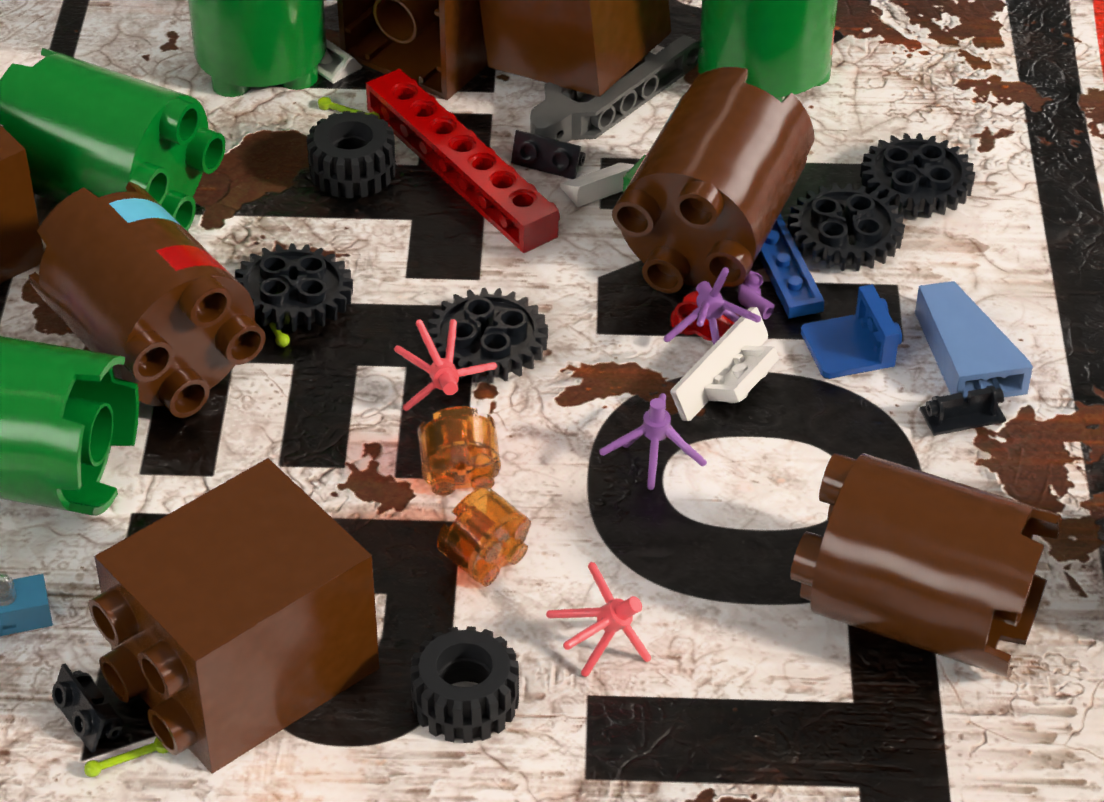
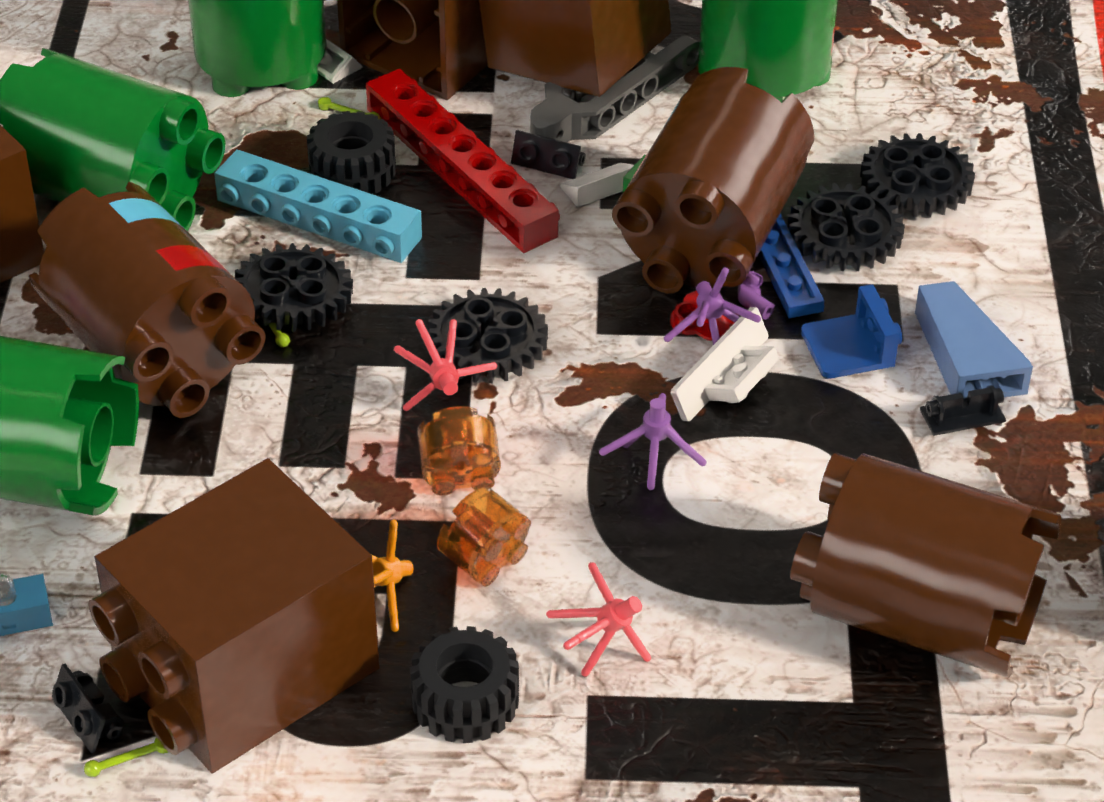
(319, 205): none -> medium azure brick
(389, 571): none -> light orange plant

